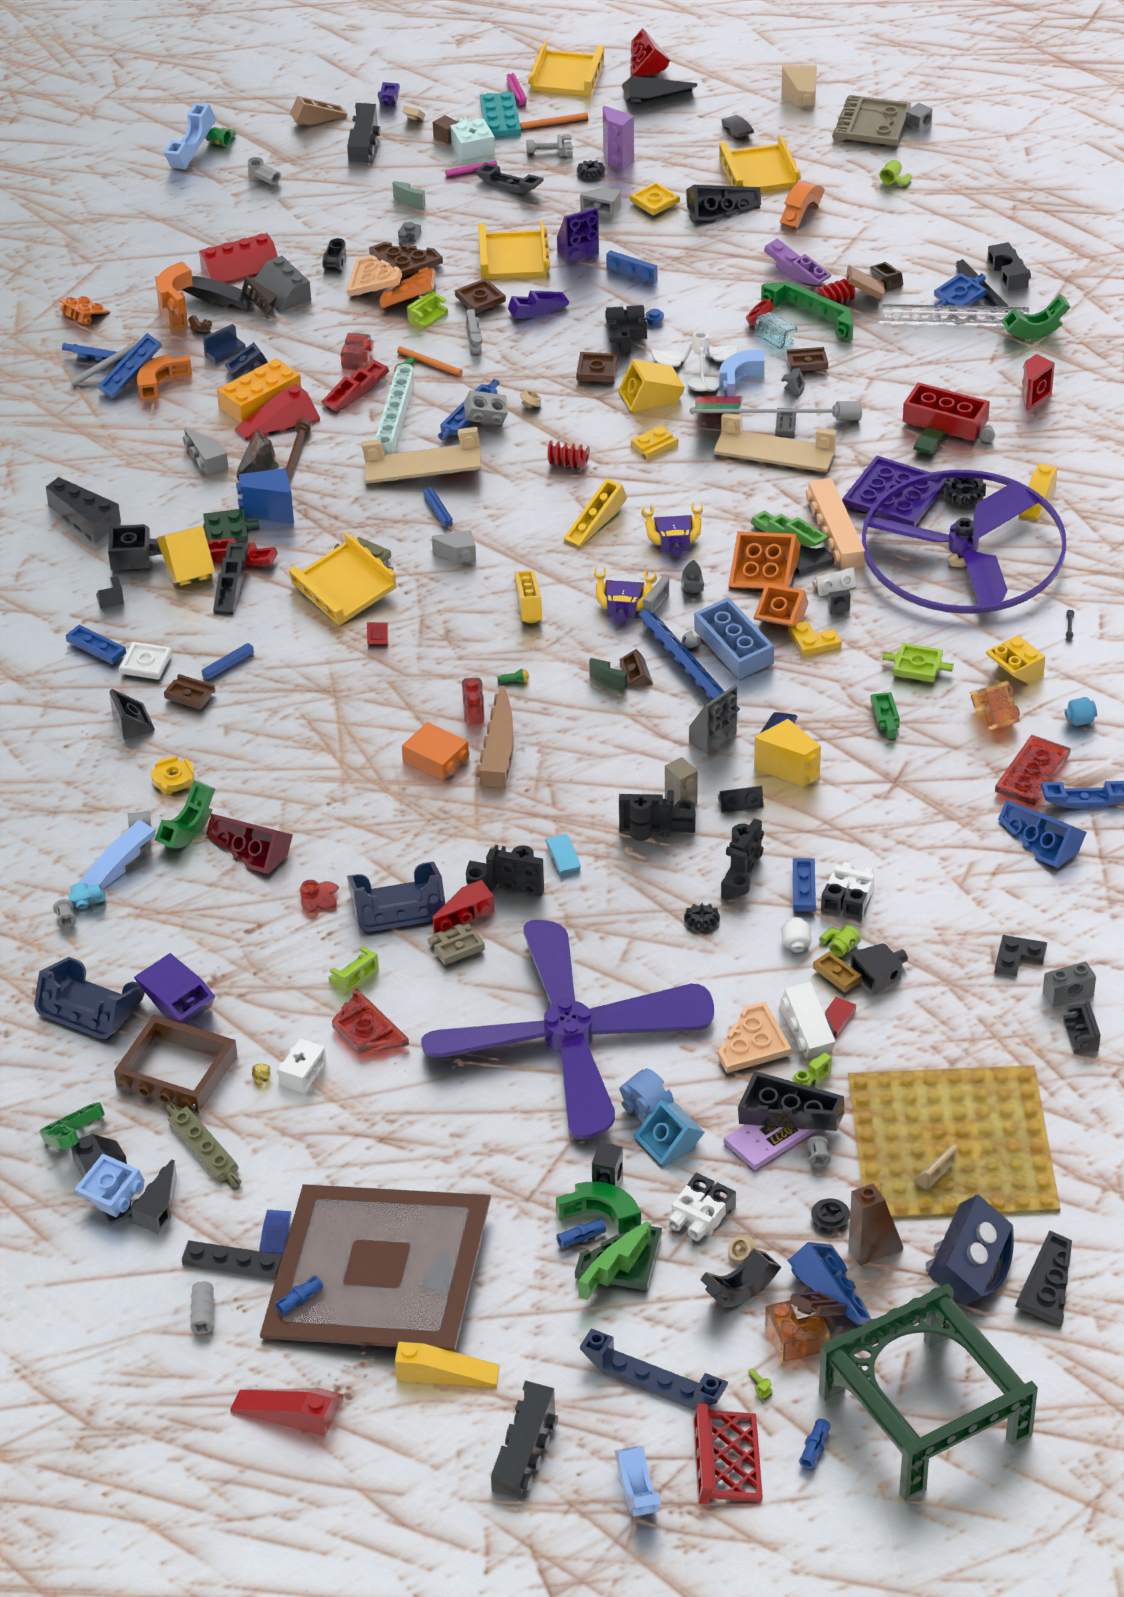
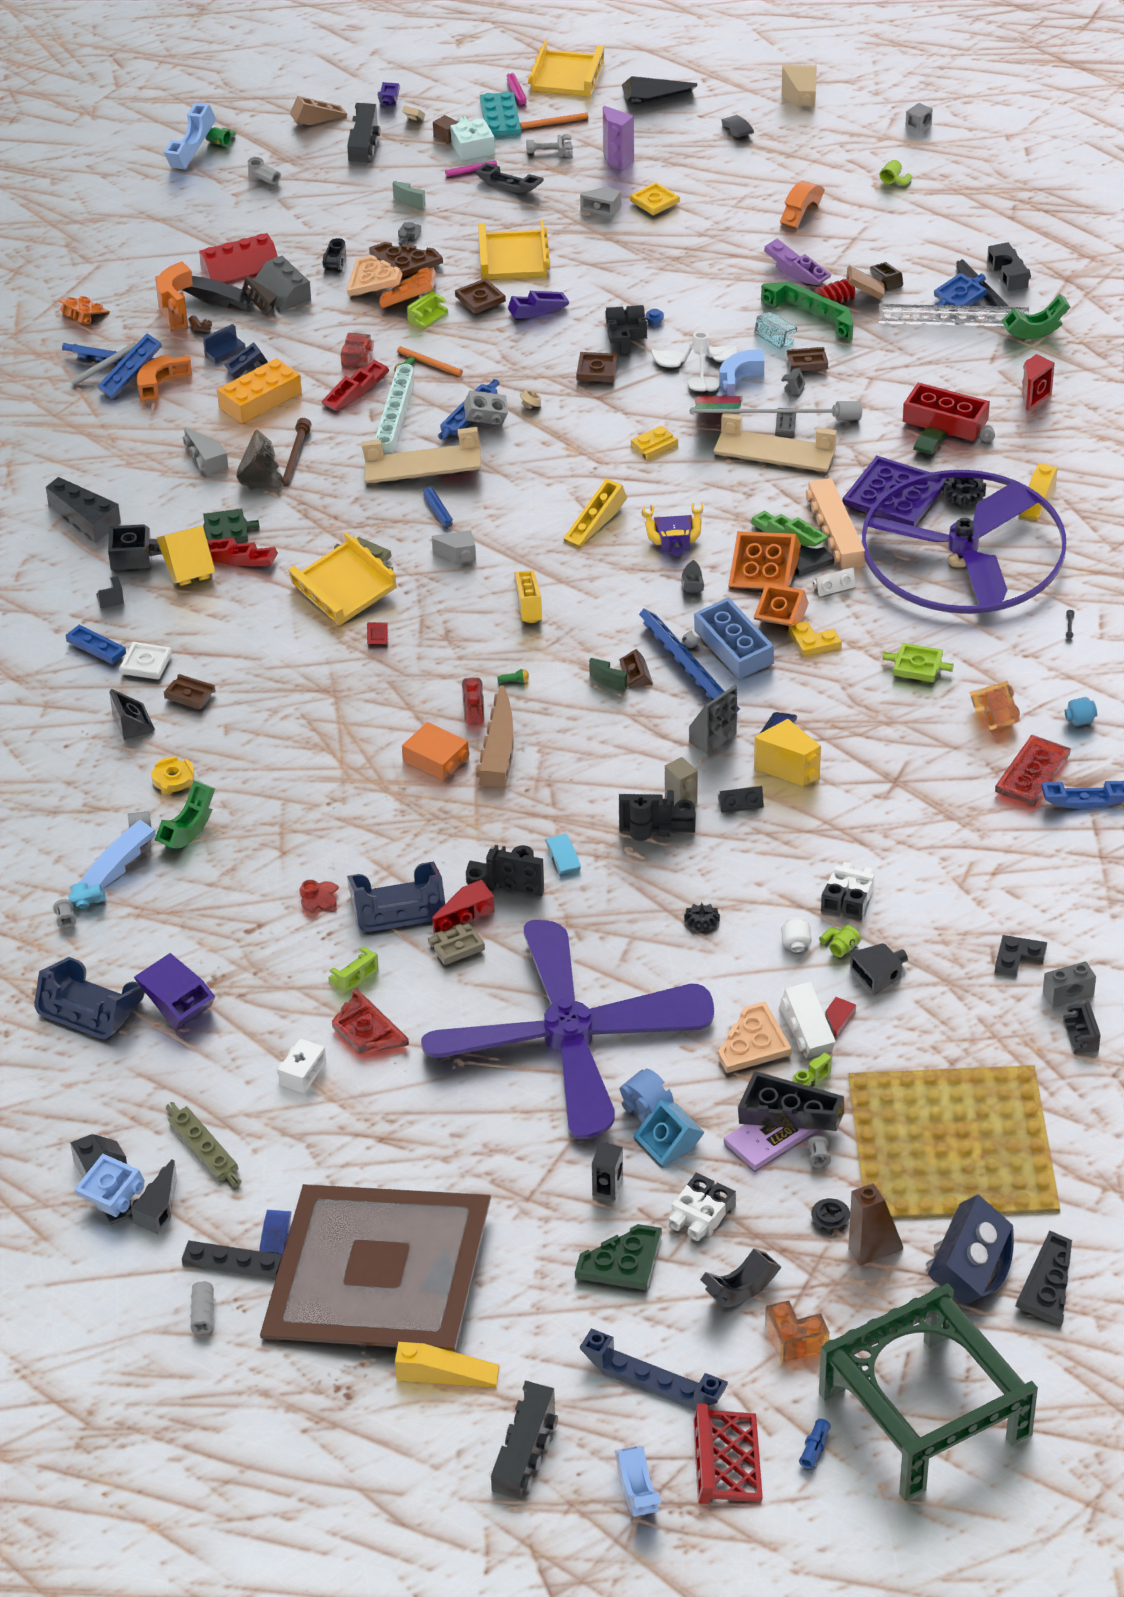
(62, 1132): green beam -> none
(184, 1035): reddish brown window -> none
(227, 661): blue axle -> none
(230, 578): black slope -> none
(252, 844): dark red wedge -> none
(261, 1073): clear yellow hinge -> none
(266, 495): blue slope -> none
(280, 413): red wedge -> none
(295, 1408): red wedge -> none
(299, 1295): blue pin -> none
(473, 332): light grey hinge -> none
(567, 456): red piece -> none
(579, 235): dark purple slope -> none
(581, 1233): blue pin -> none
(590, 169): black gear -> none
(600, 1199): green arch -> none
(618, 1256): bright green slope -> none
(622, 598): torso -> none
(632, 267): blue plate -> none
(647, 55): red wedge -> none
(650, 386): yellow slope -> none
(657, 595): light grey tile -> none
(718, 201): black wedge -> none
(740, 1248): tan hat -> none
(744, 851): black plate -> none
(760, 166): yellow panel -> none
(761, 308): red plate -> none
(763, 1388): lime hand -> none
(804, 884): blue plate -> none
(818, 1303): reddish brown plate -> none
(824, 1272): blue wedge -> none
(837, 971): pearl gold plate -> none
(839, 601): black plate -> none
(871, 120): dark tan hinge -> none
(886, 713): green hinge -> none
(937, 1168): tan slope -> none
(1019, 659): yellow slope -> none
(1045, 836): blue wedge -> none

